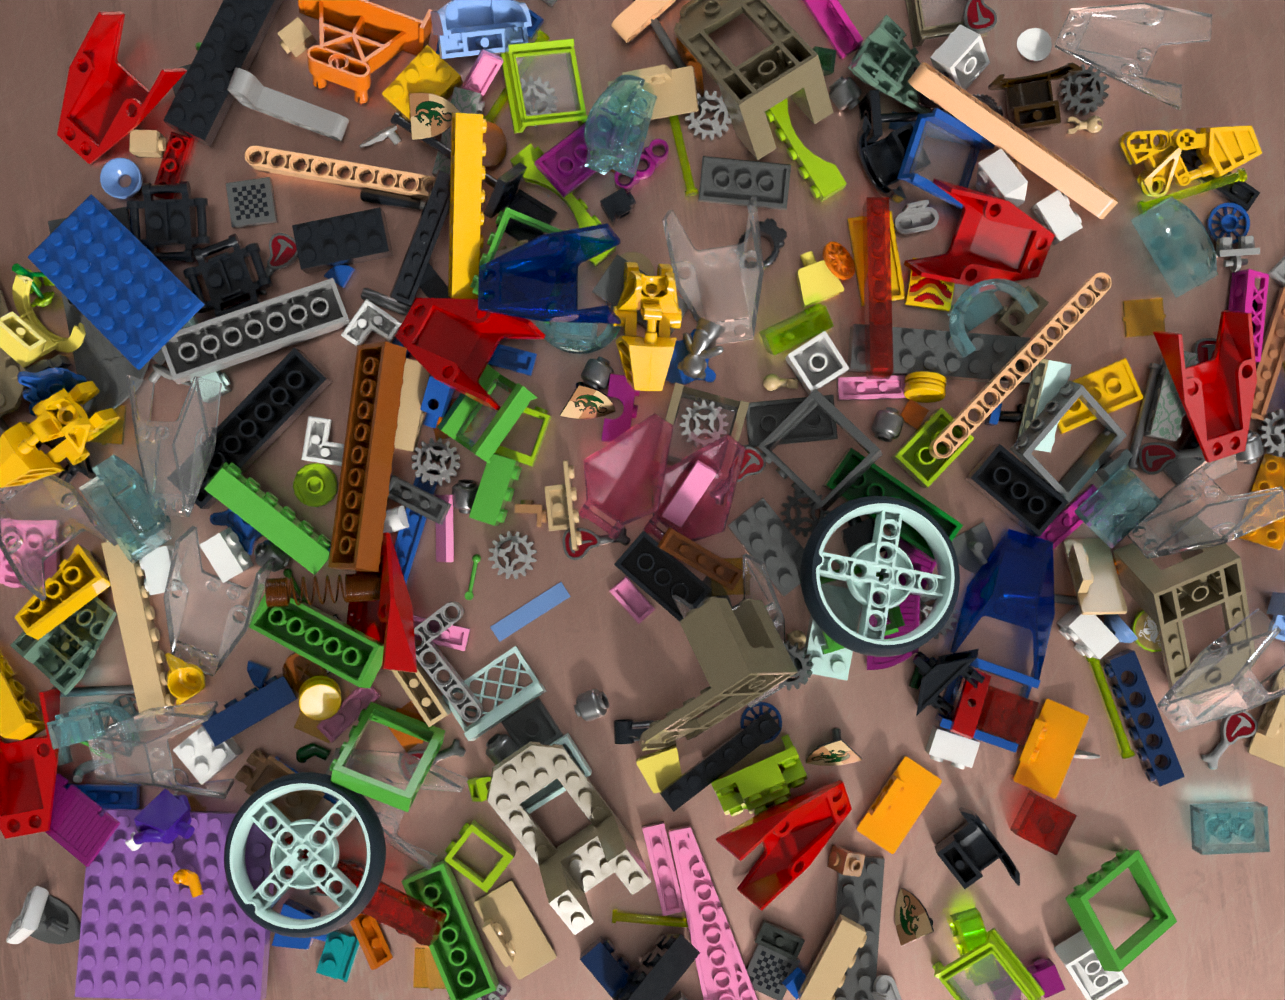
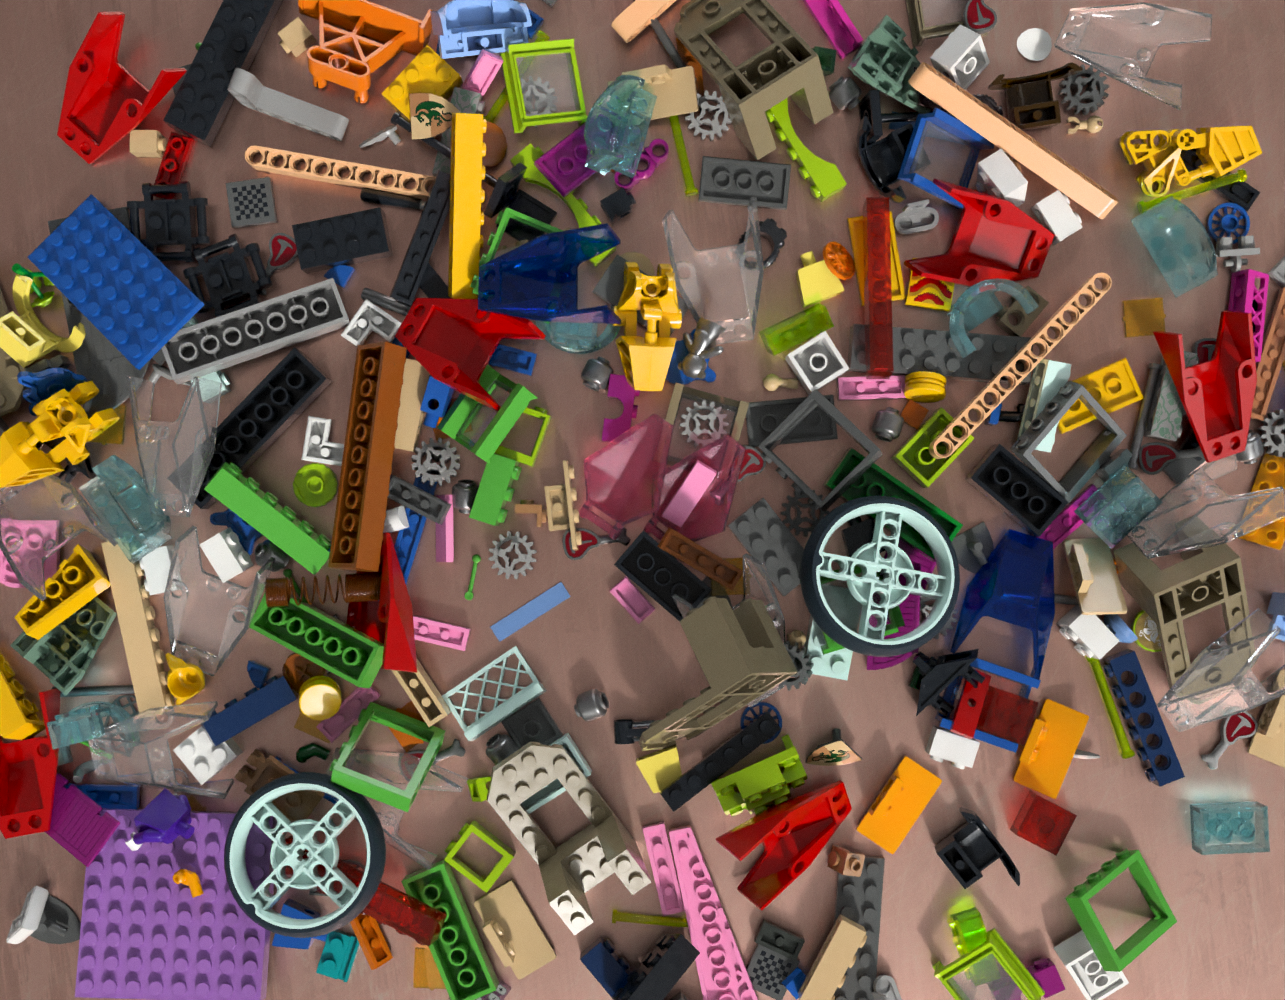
(112, 173): medium blue piece -> none
(442, 663): light grey beam -> none
(587, 403): shield -> none
(911, 918): shield -> none

